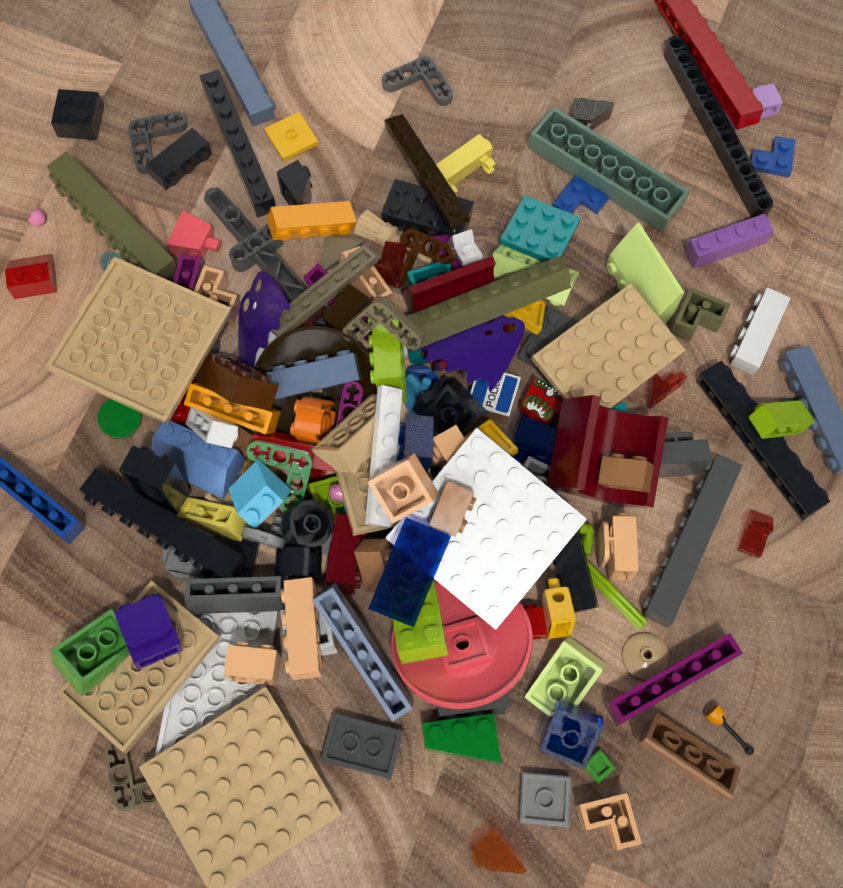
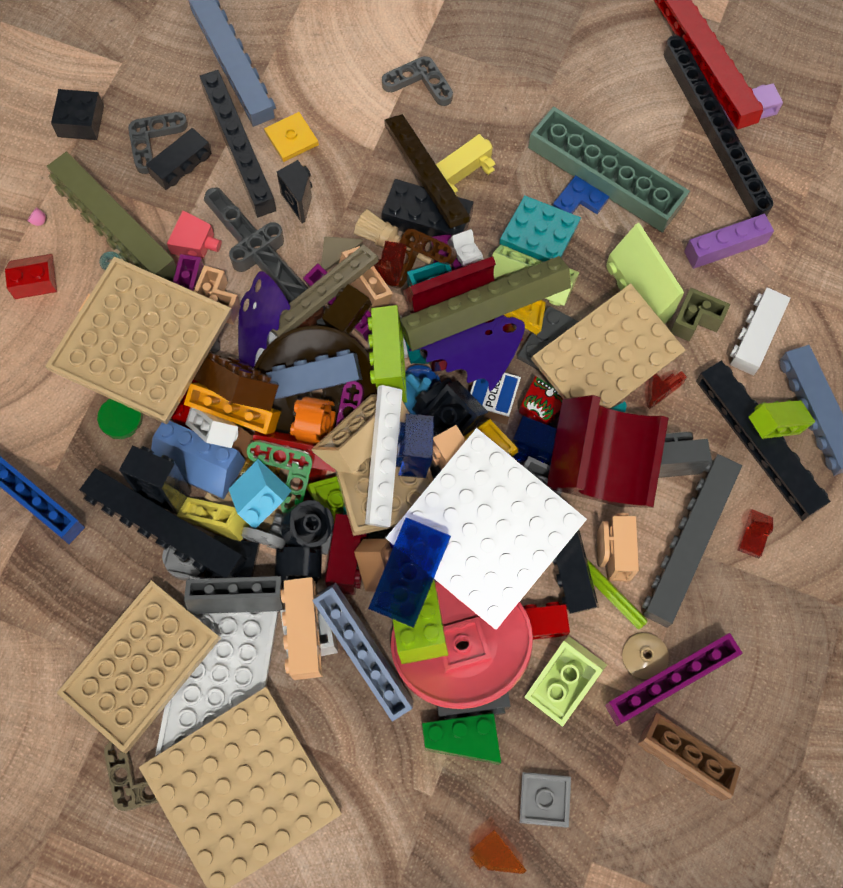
(91, 653): bright green slope -> none
(148, 630): dark purple brick -> none
(252, 664): light nougat brick -> none
(311, 220): light orange brick -> none
(335, 493): bright pink hinge -> none
(361, 746): dark grey plate -> none
(379, 317): dark tan beam -> none
(403, 488): light nougat brick -> none
(452, 508): brick -> none
(558, 610): yellow torso -> none
(571, 733): clear blue brick -> none
(587, 531): lime arm -> none
(591, 112): clear smoke slope -> none
(599, 766): bright green tile -> none
(615, 815): light nougat brick -> none
(626, 473): medium nougat brick -> none
(718, 717): hinge -> none
(778, 161): blue plate -> none

